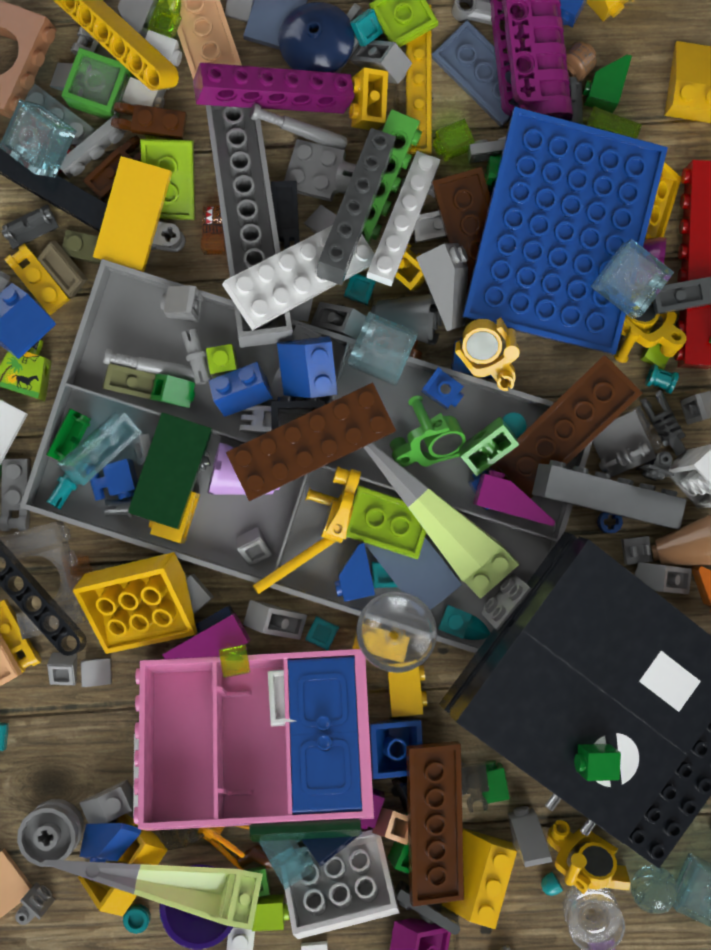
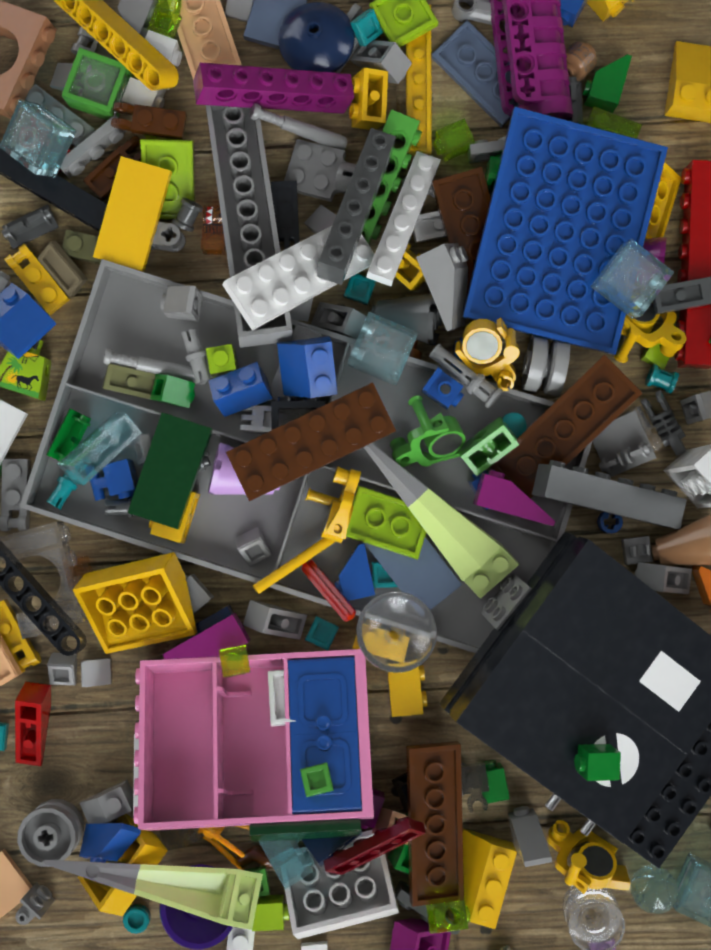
(31, 722): none -> red slope
(187, 214): none -> dark grey bush
(316, 779): none -> bright green tile
(328, 590): none -> red axle
(374, 846): none -> dark red plate
(389, 745): blue slope -> none
(437, 919): none -> clear neon green brick
(440, 355): none -> light grey pin
(462, 624): teal plate -> none
(545, 366): none -> light grey wheel
(551, 885): teal hinge -> none
(658, 467): dark grey hinge -> none

